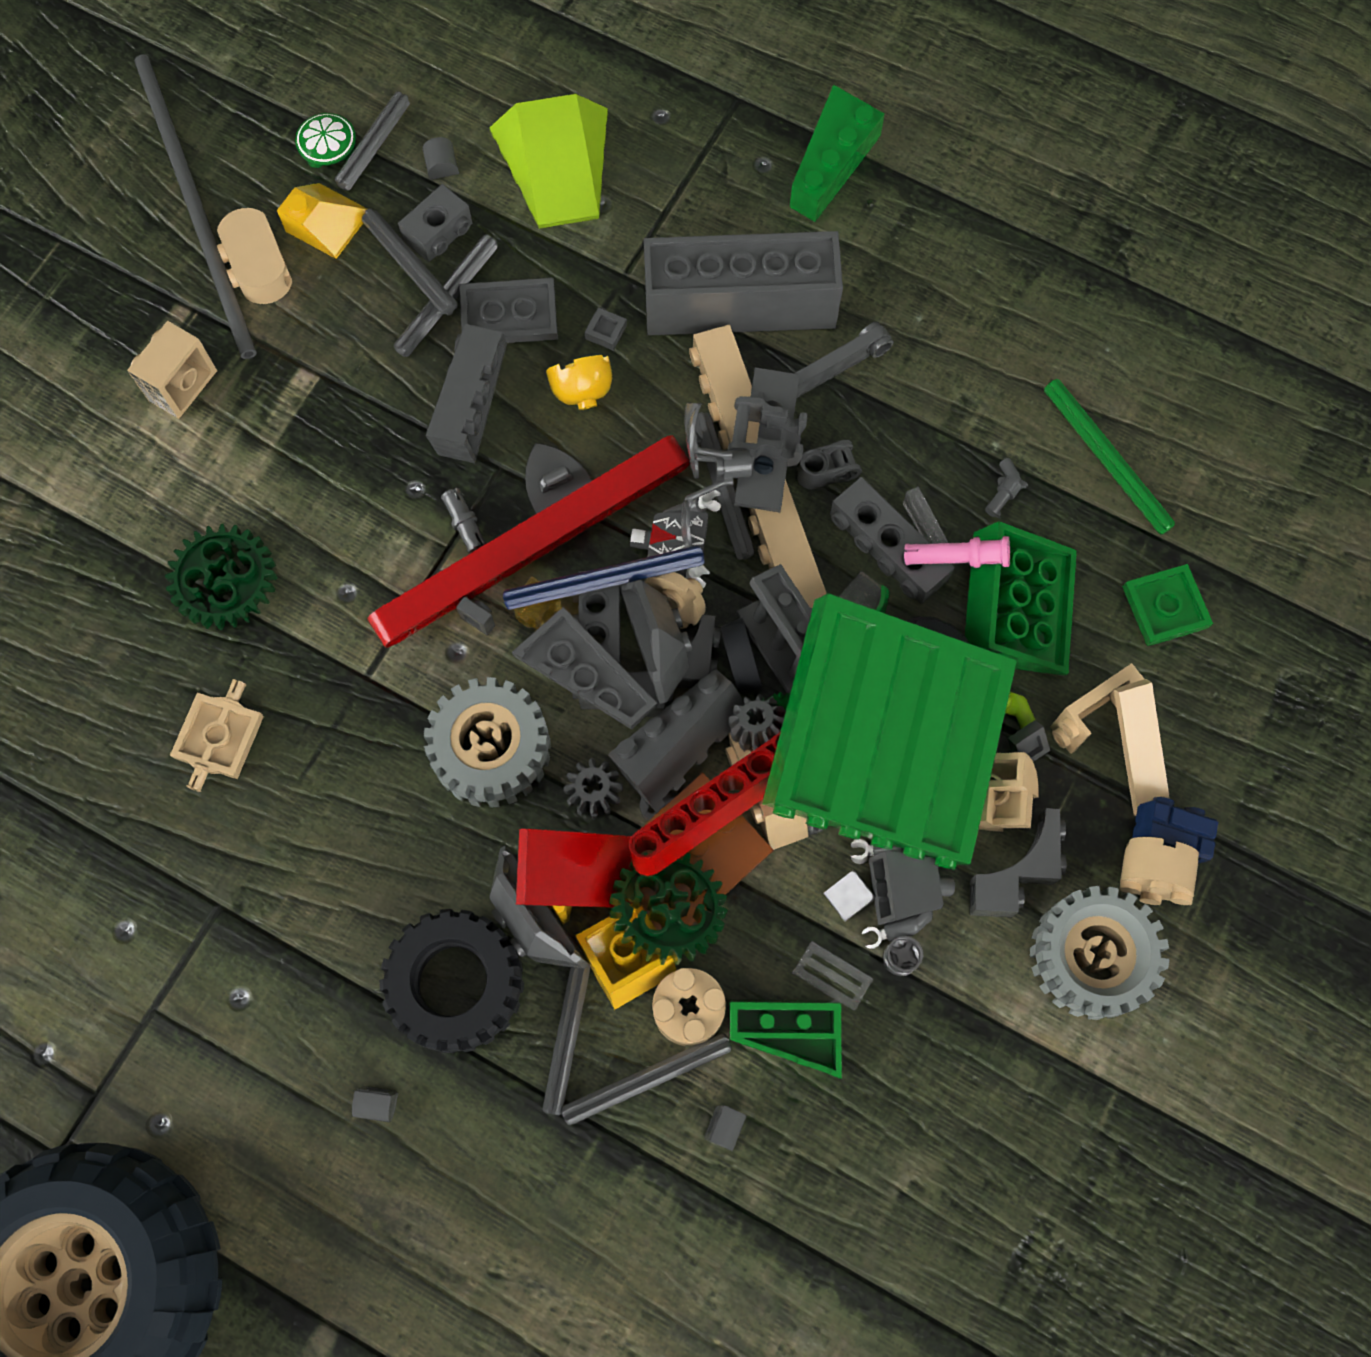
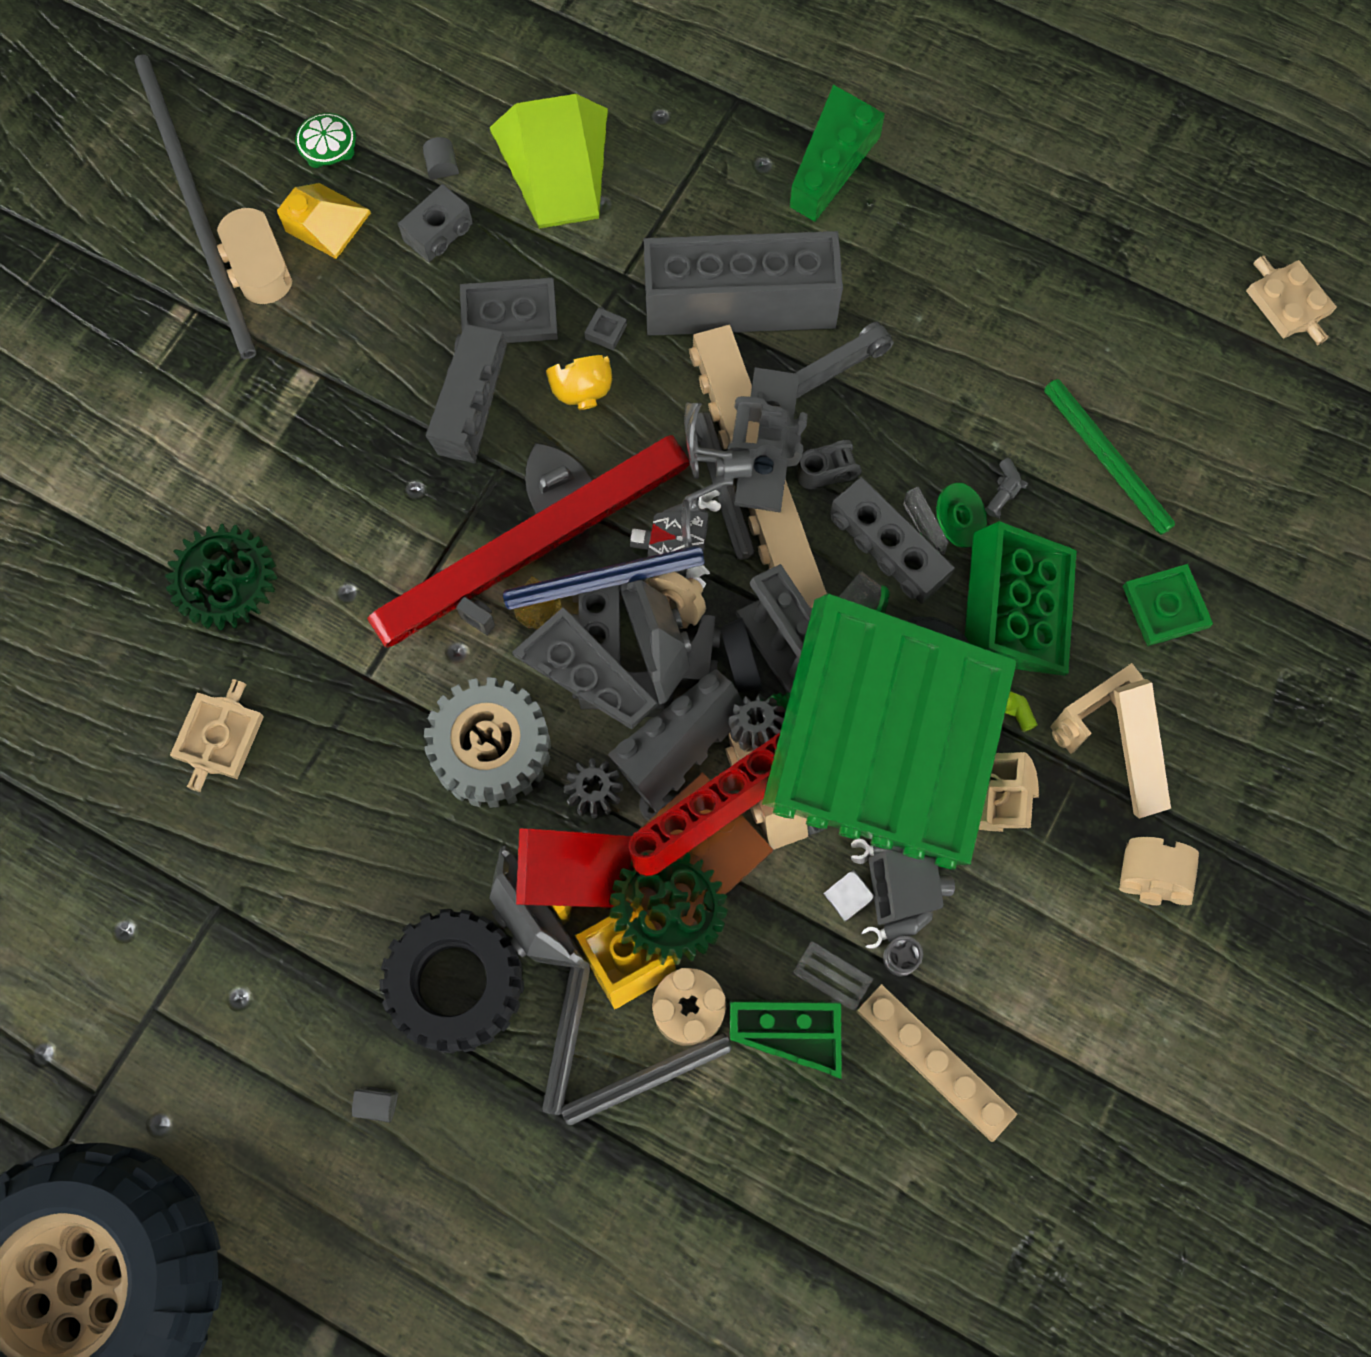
(172, 369): tan brick -> none
(372, 141): dark grey axle -> none
(409, 262): dark grey axle -> none
(430, 314): dark grey axle -> none
(463, 520): dark grey pin -> none
(725, 1127): dark grey brick -> none
(937, 1063): none -> tan plate
(960, 514): none -> green dish
(974, 552): bright pink pin -> none
(1000, 893): dark grey arch -> none
(1030, 740): dark grey plate -> none
(1133, 970): light grey wheel -> none
(1187, 825): dark blue brick -> none
(1291, 299): none -> tan plate

